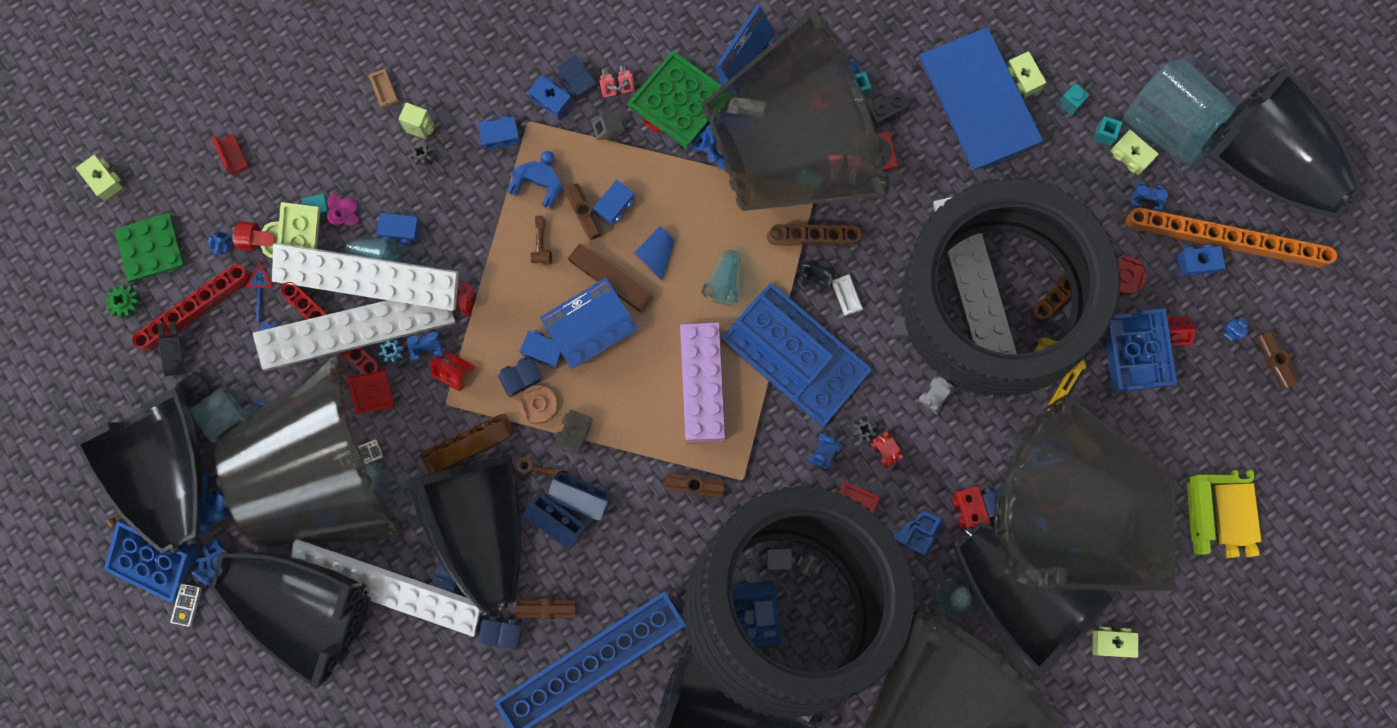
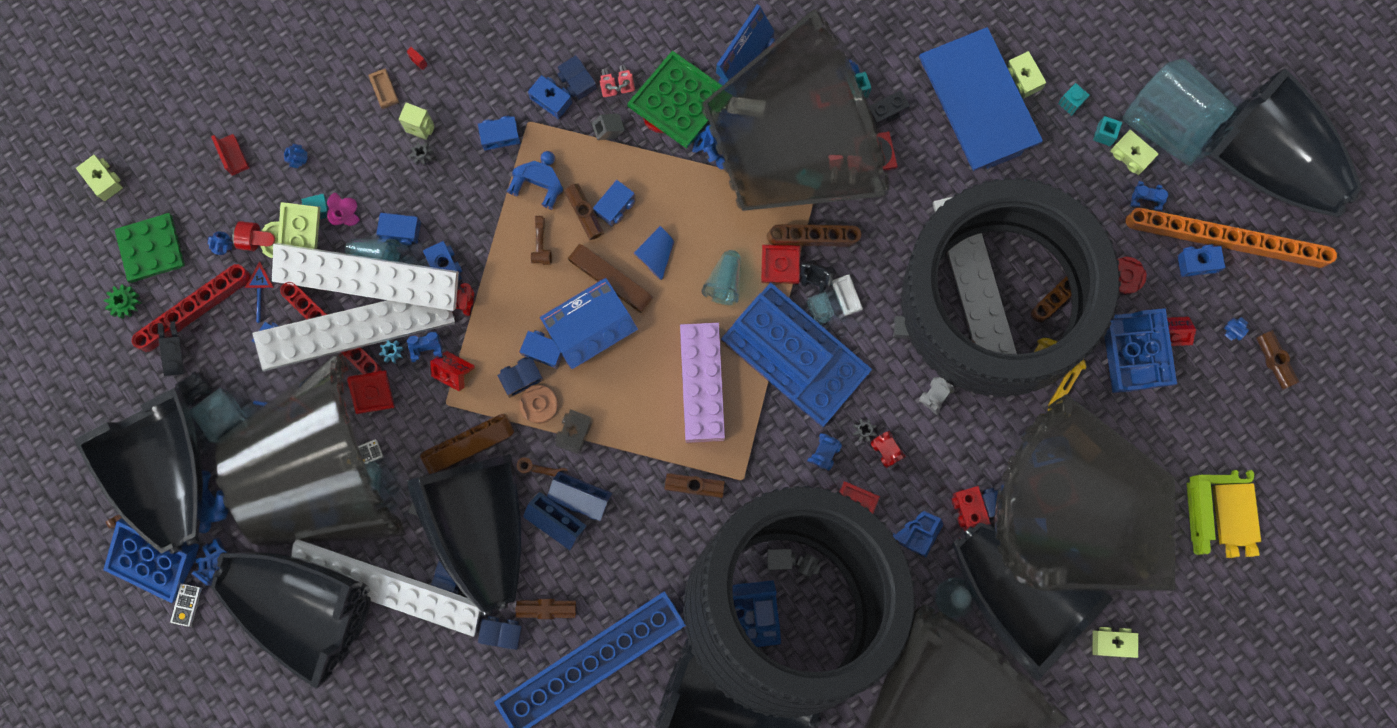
(295, 156): none -> blue gear
(417, 58): none -> red tile
(439, 253): none -> blue brick
(780, 264): none -> red tile
(820, 308): none -> clear light blue brick

